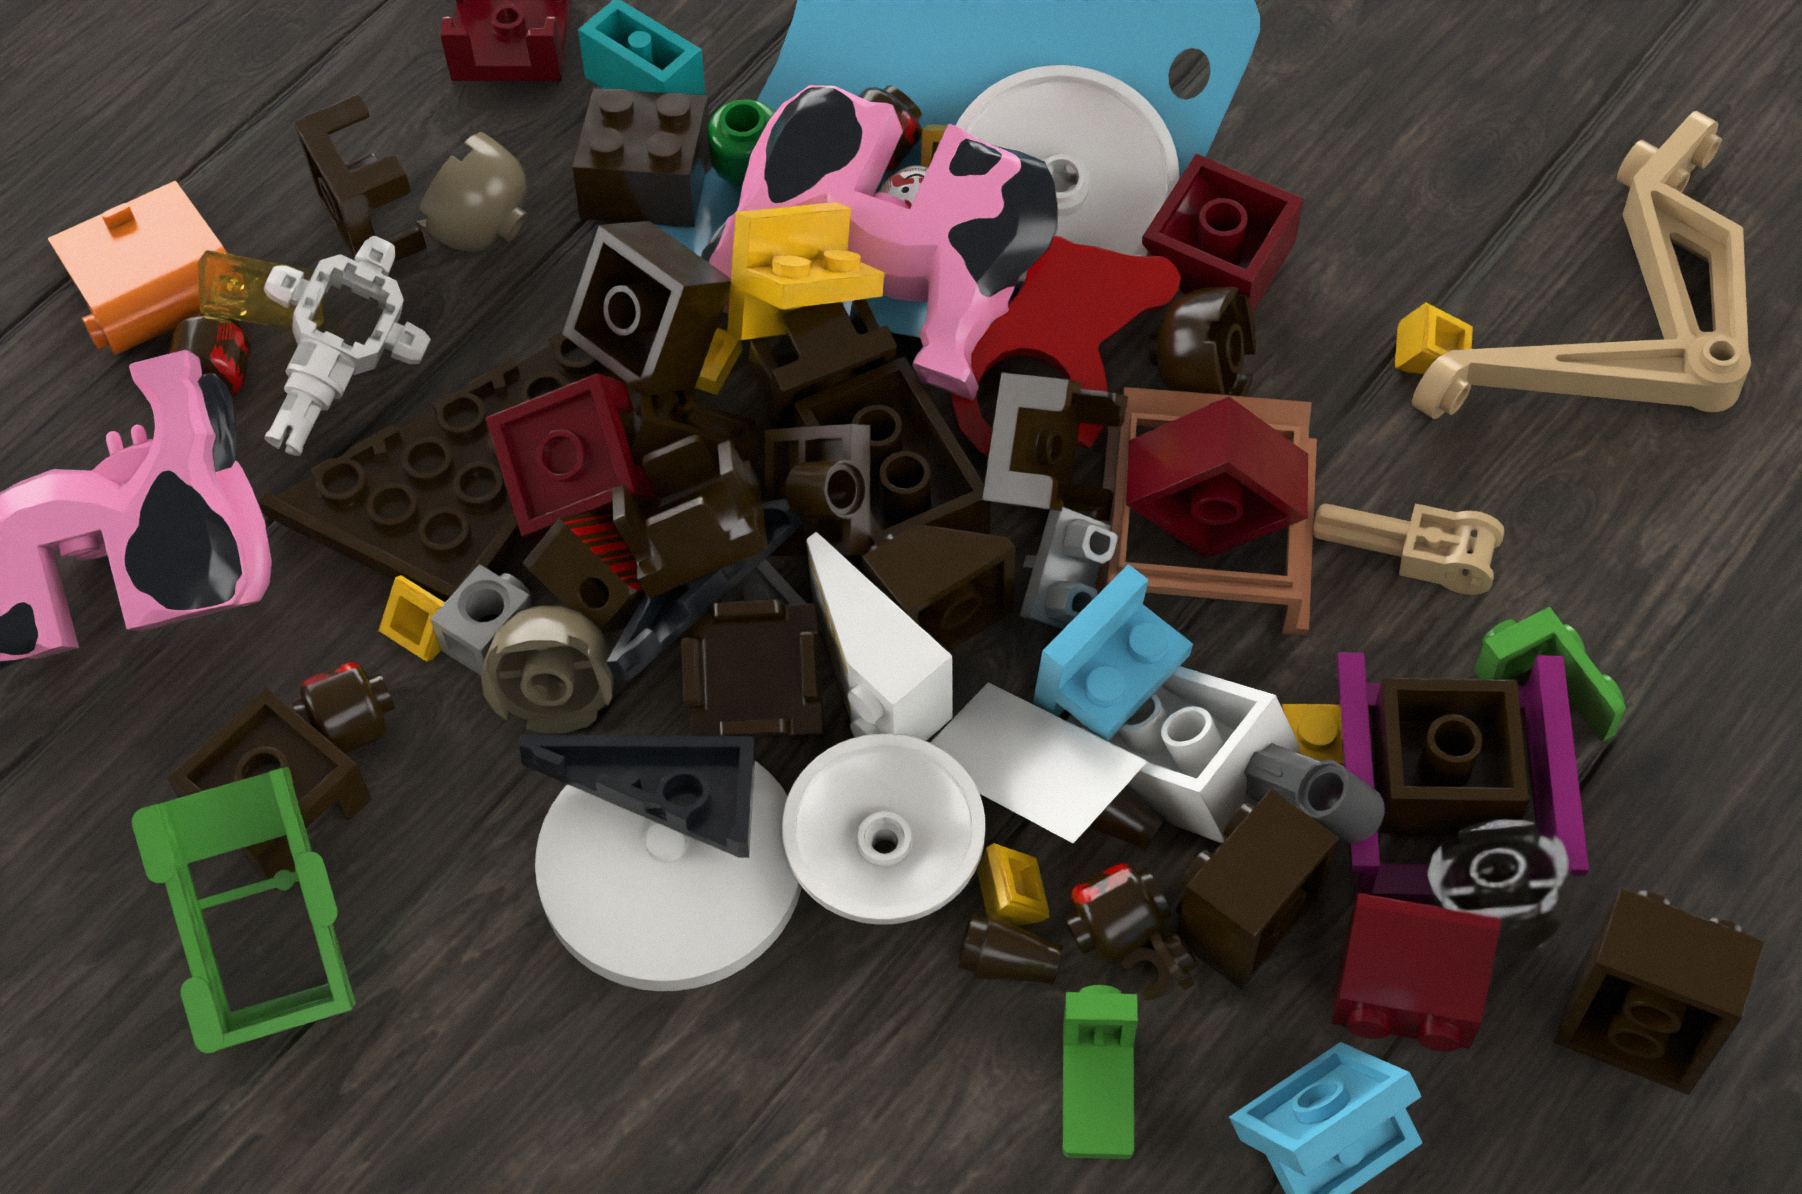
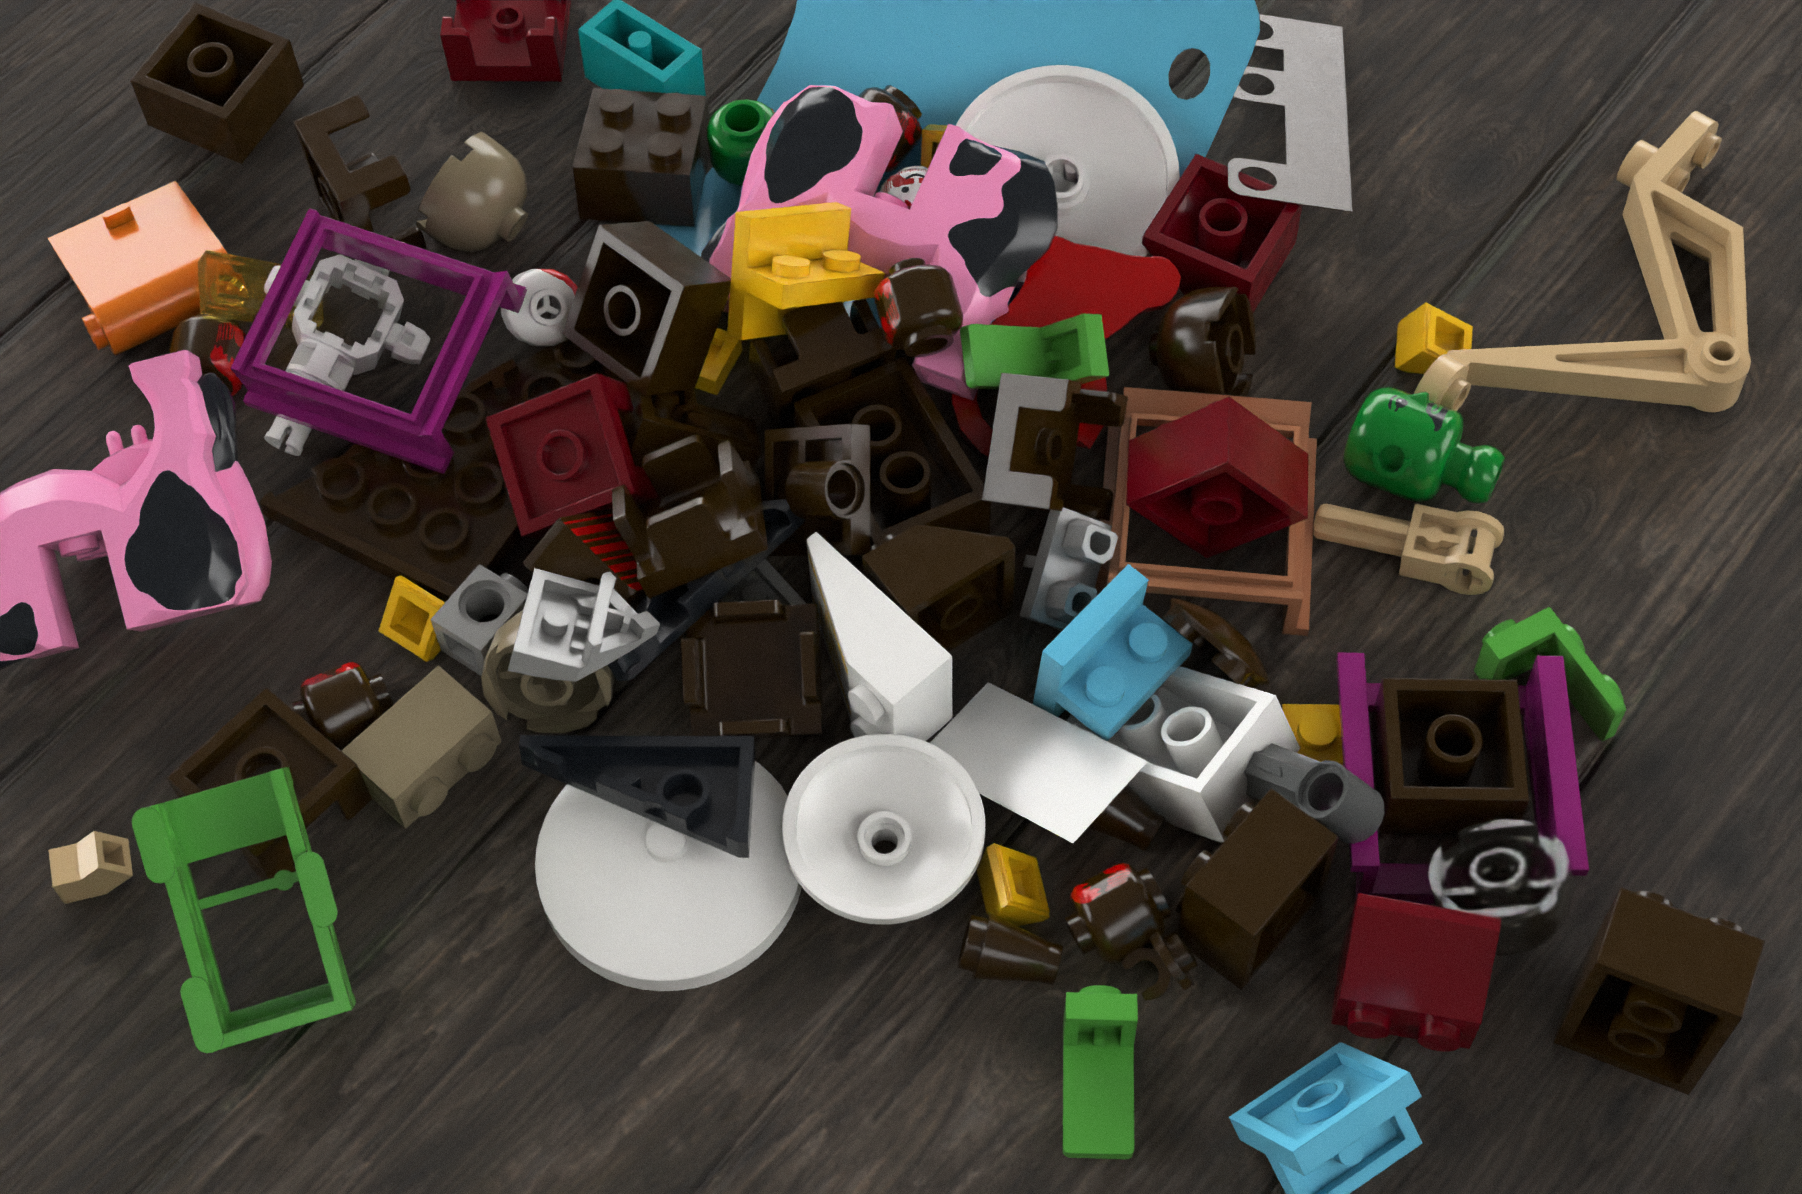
(90, 866): none -> tan piece
(218, 82): none -> dark brown brick
(350, 417): none -> magenta piece
(424, 746): none -> dark tan brick
(528, 324): none -> white head
(575, 627): none -> light grey slope
(918, 308): none -> dark brown head
(1061, 350): none -> bright green bracket
(1205, 626): none -> dark brown dish
(1314, 117): none -> piece
(1415, 448): none -> green piece

